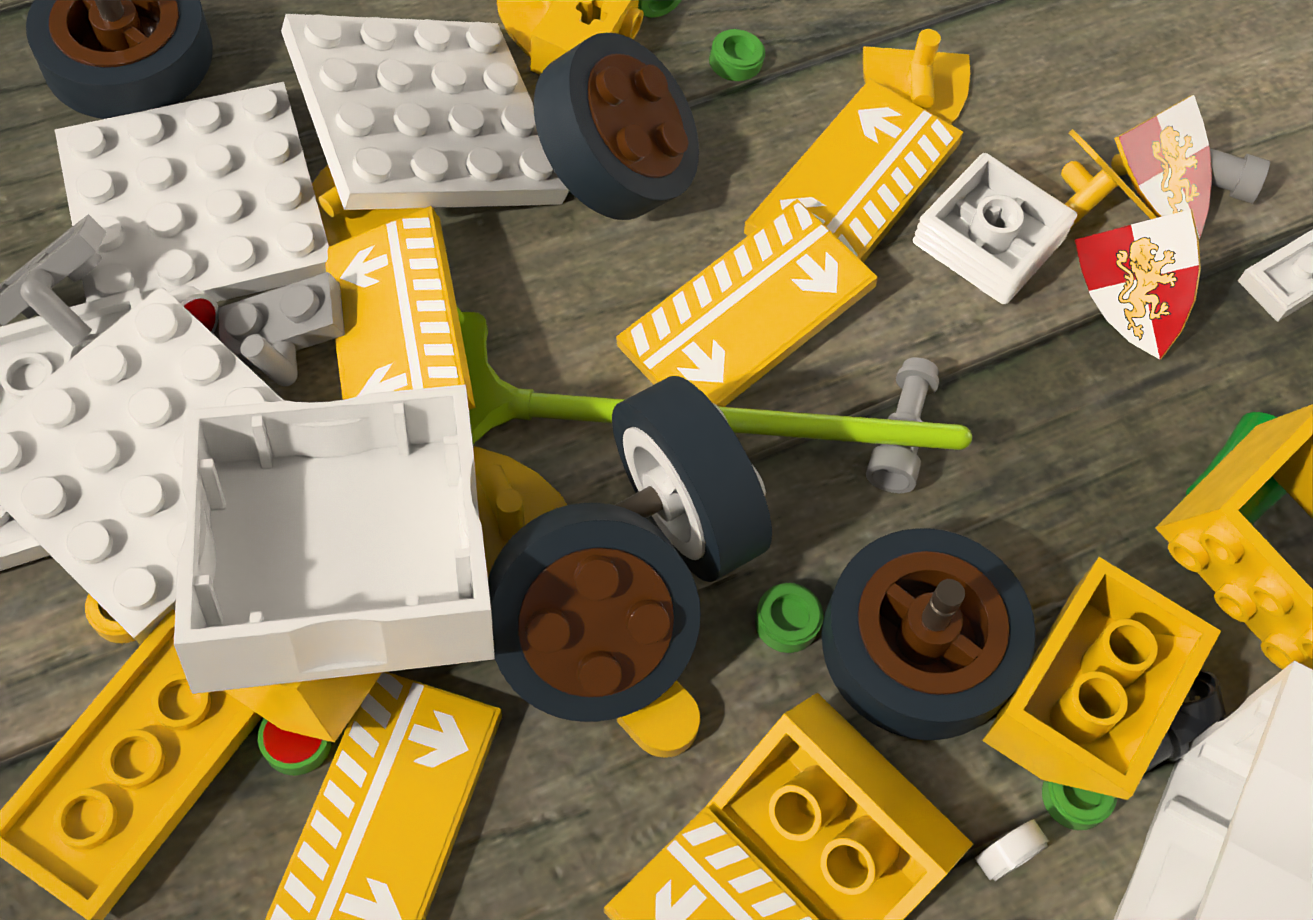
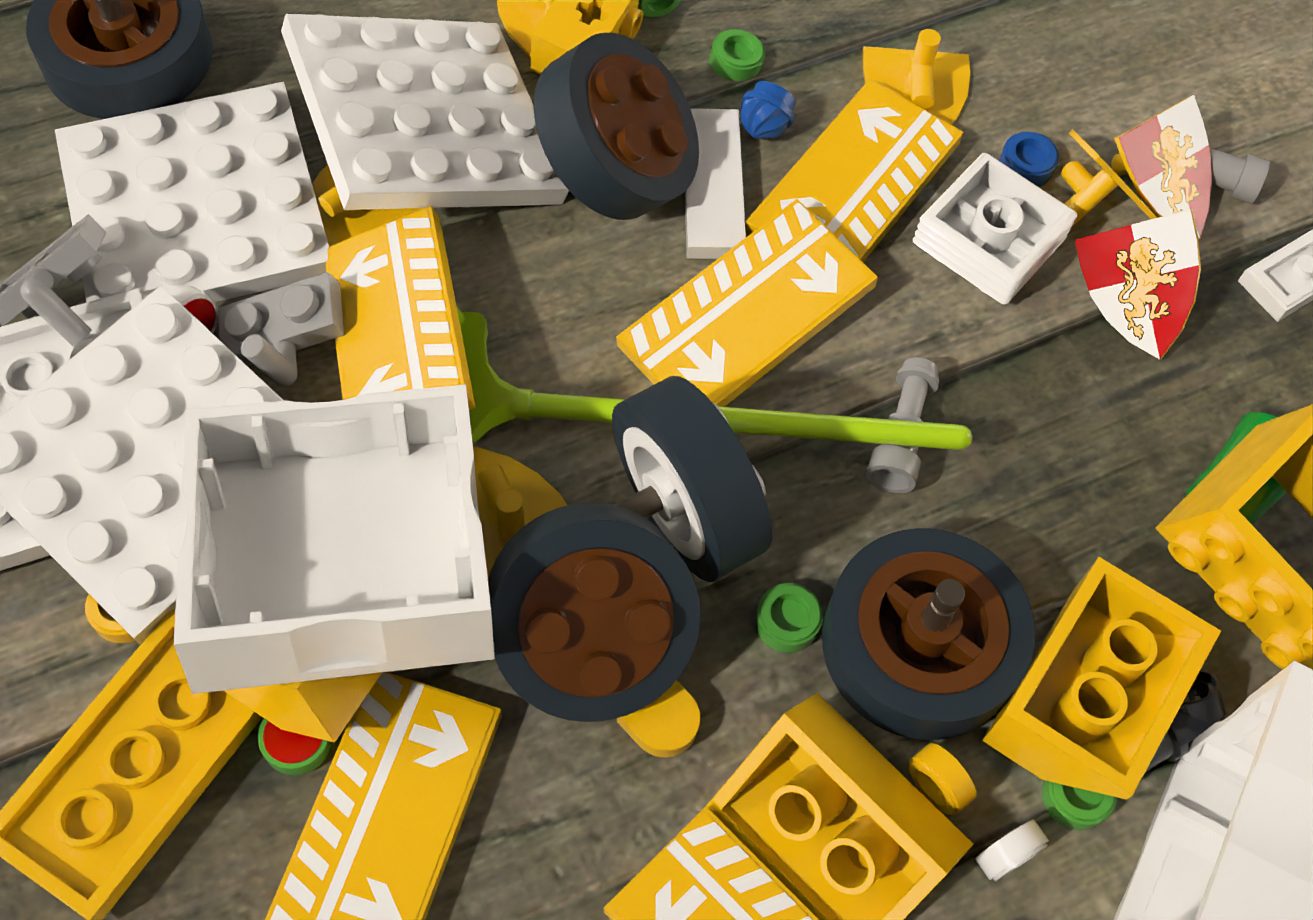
(716, 194): none -> white tile
(767, 110): none -> blue plate
(942, 779): none -> yellow tile
(1031, 156): none -> blue tile

